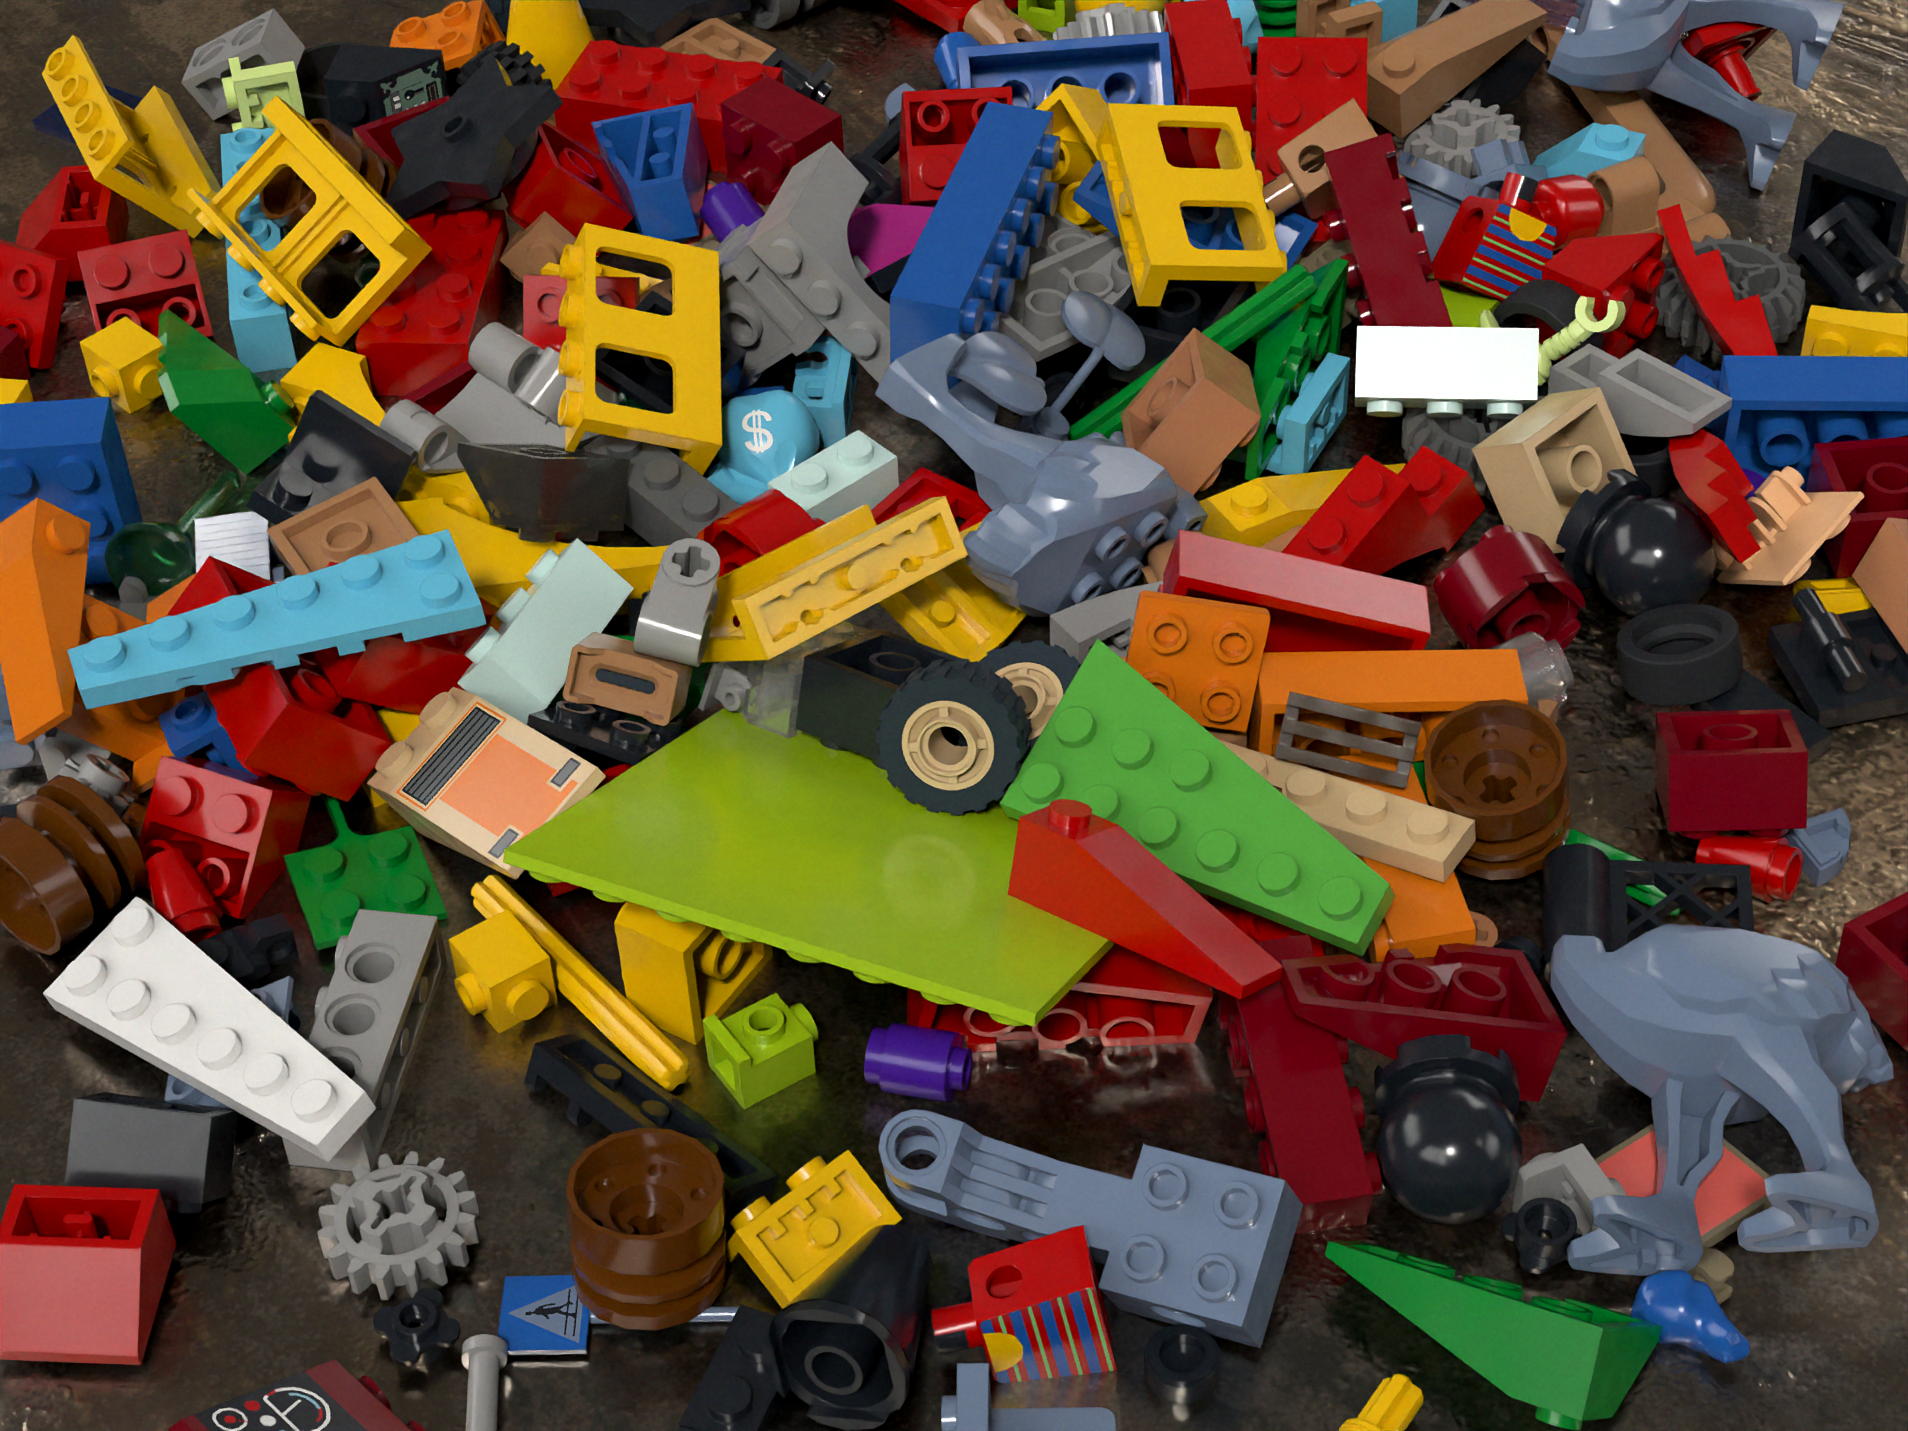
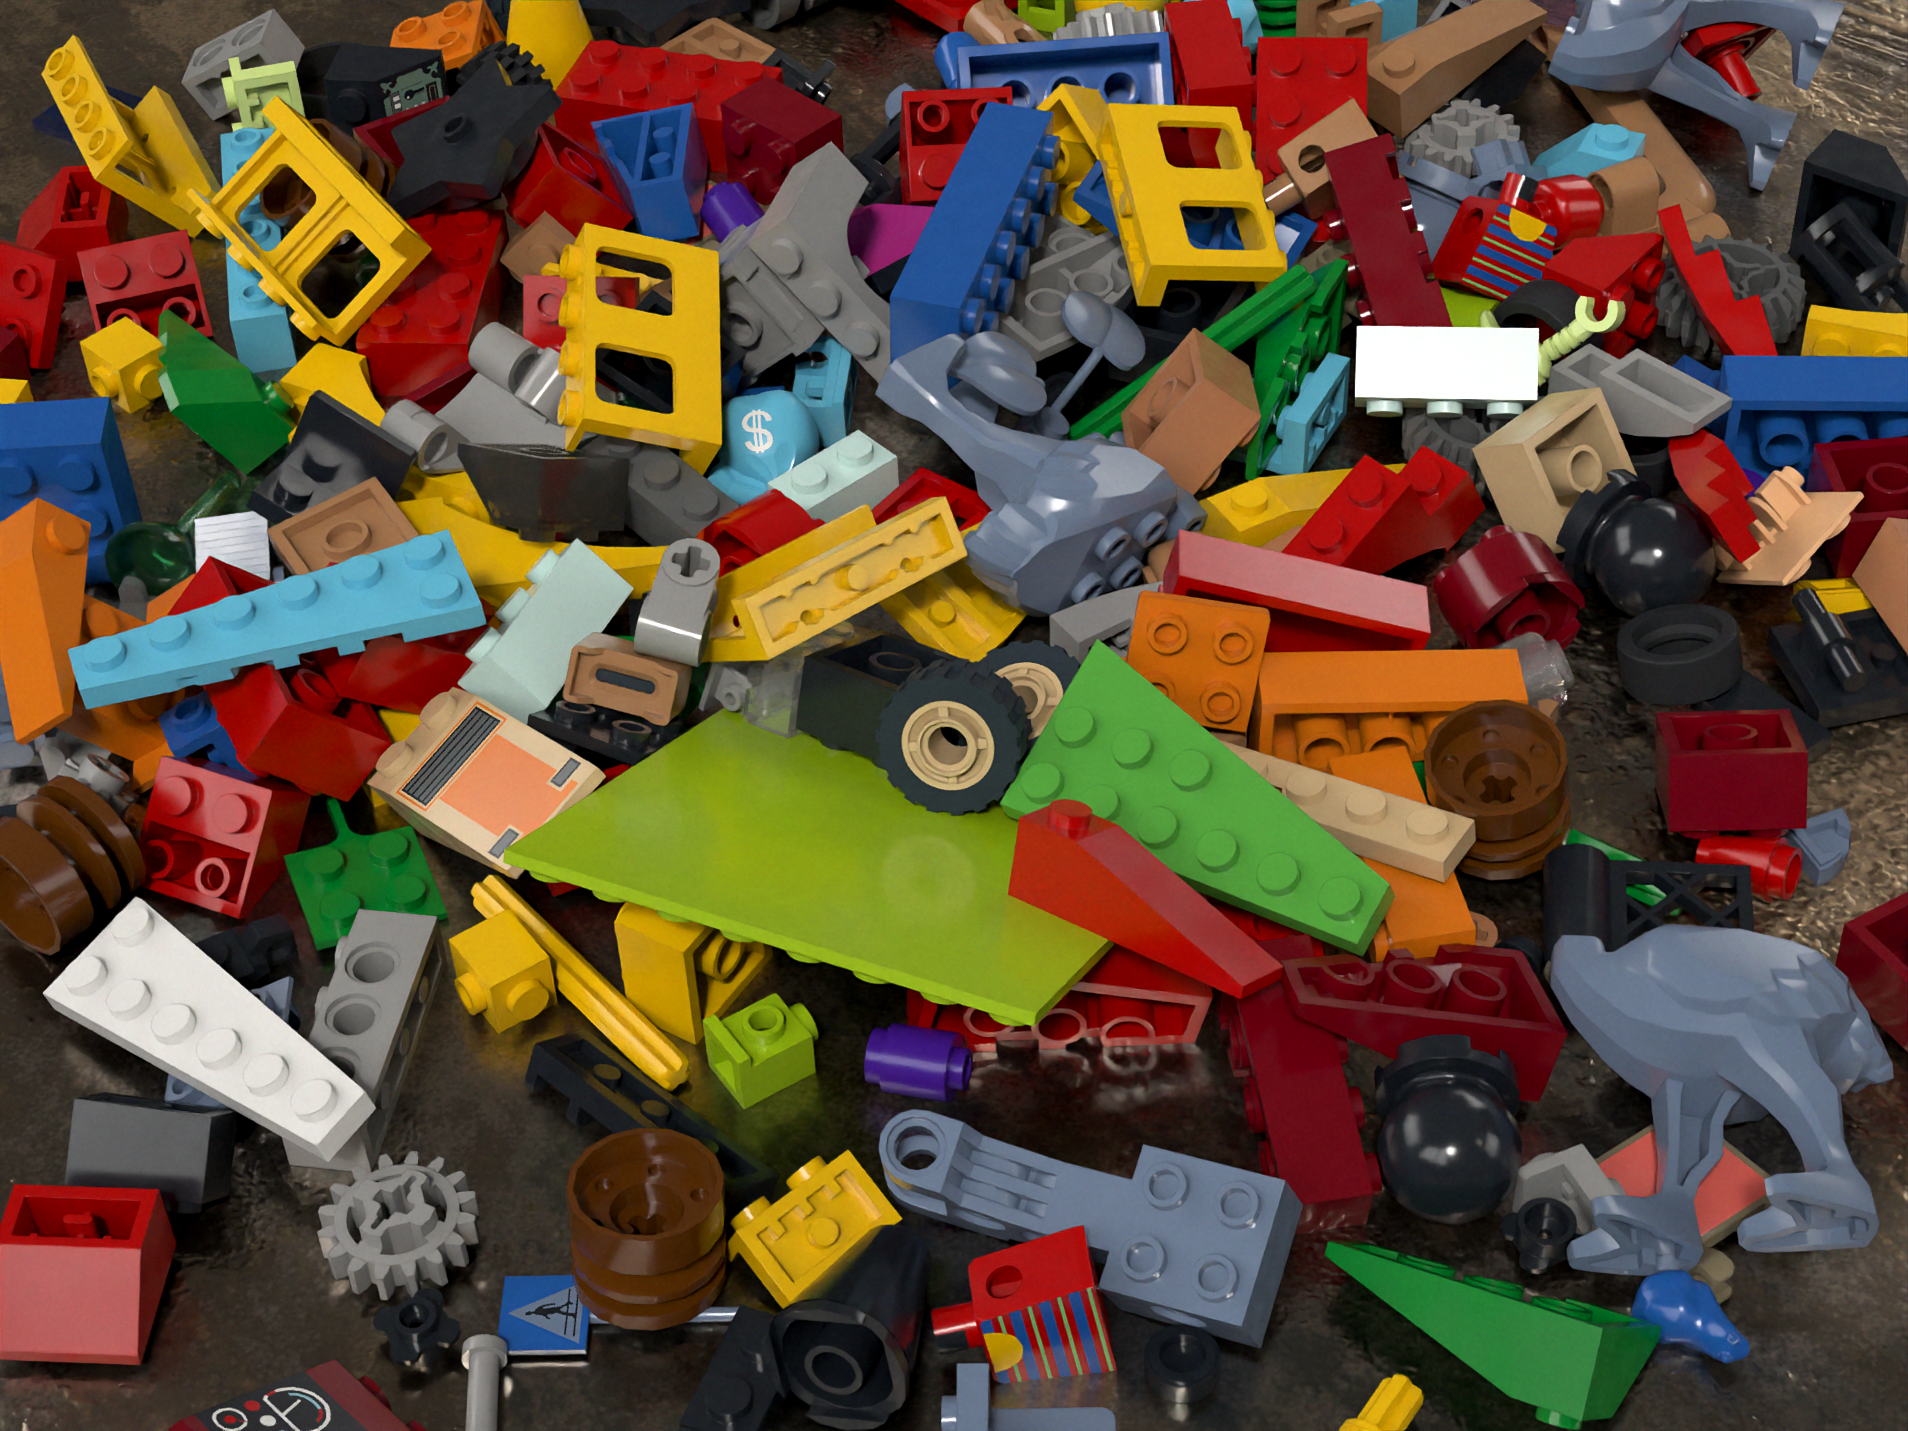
(182, 896): red cone -> none
(1403, 752): dark brown tile -> none

